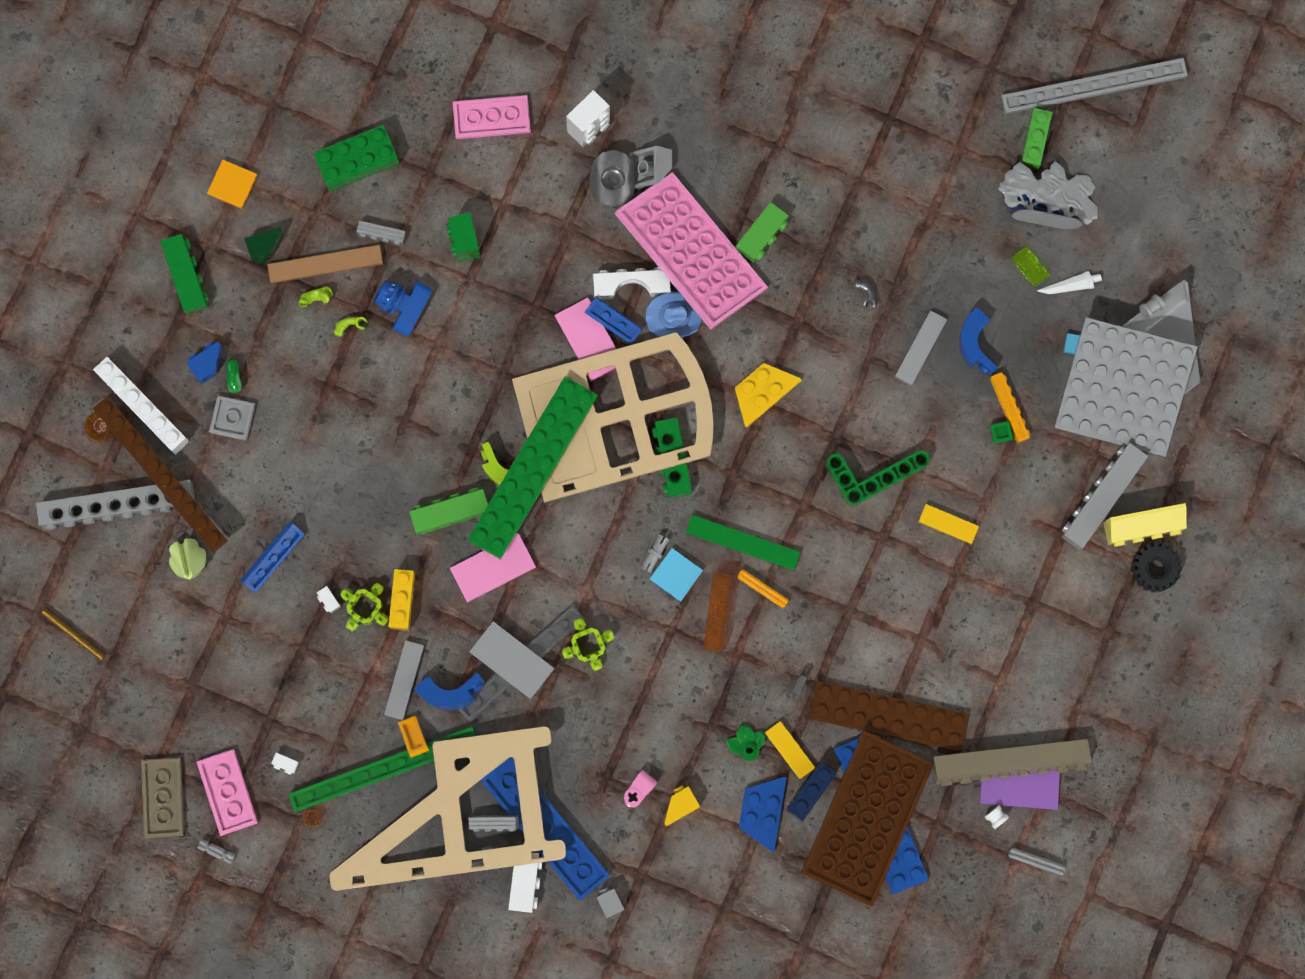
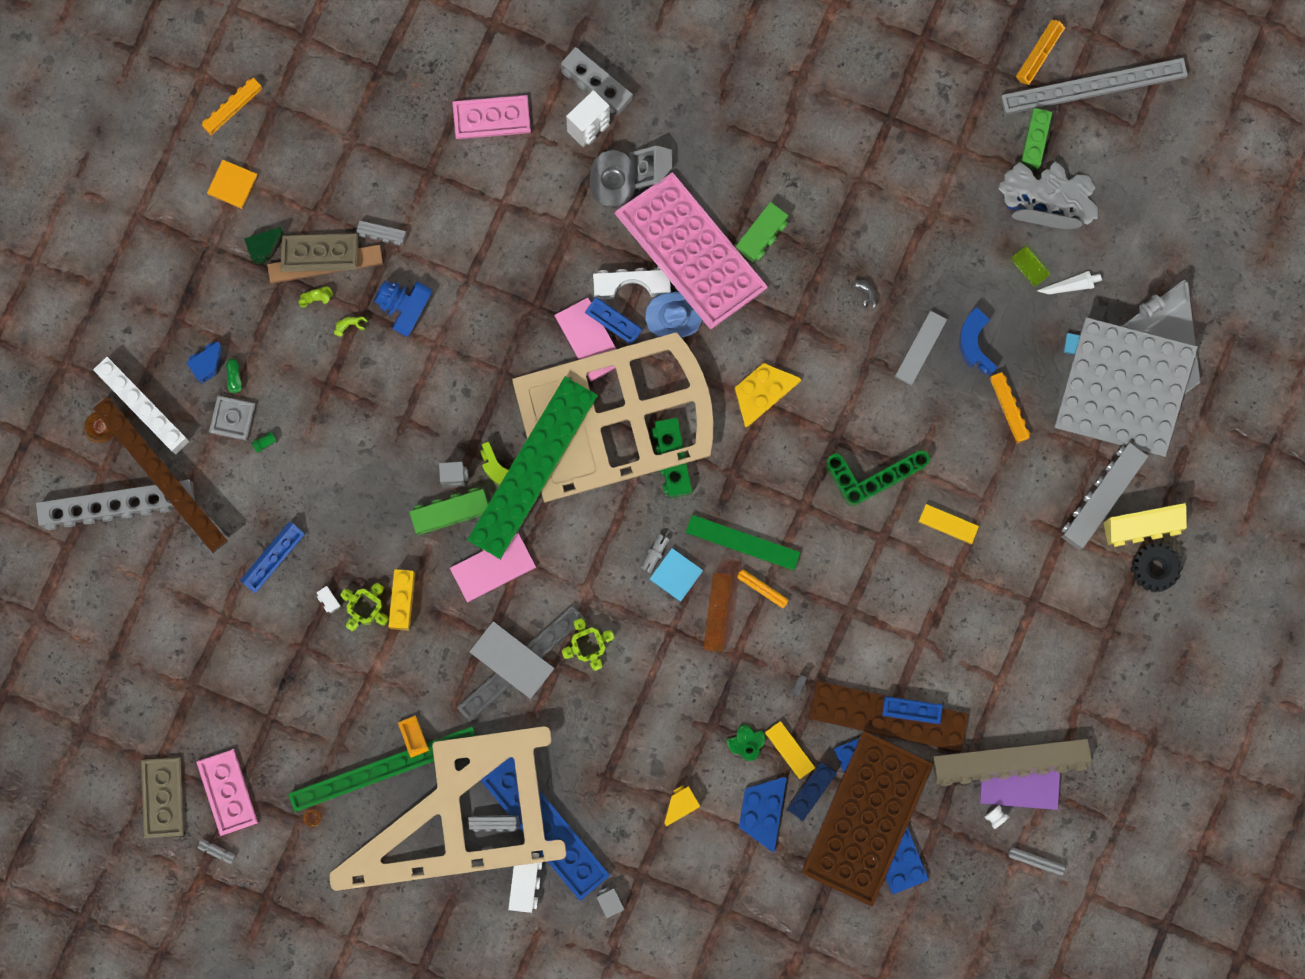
(73, 634): pearl gold bar -> none
(184, 275): green brick -> none
(187, 558): yellowish green hat -> none
(232, 106): none -> light orange piece
(263, 442): none -> green pin
(289, 765): white piece -> none
(319, 252): none -> dark tan tile
(356, 158): green brick -> none
(404, 680): light grey tile -> none
(449, 699): blue arch -> none
(453, 474): none -> light grey brick
(464, 239): green brick -> none
(577, 60): none -> light grey brick
(641, 787): bright pink piece -> none
(912, 710): none -> blue tile
(1001, 432): green plate -> none
(1040, 52): none -> light orange piece

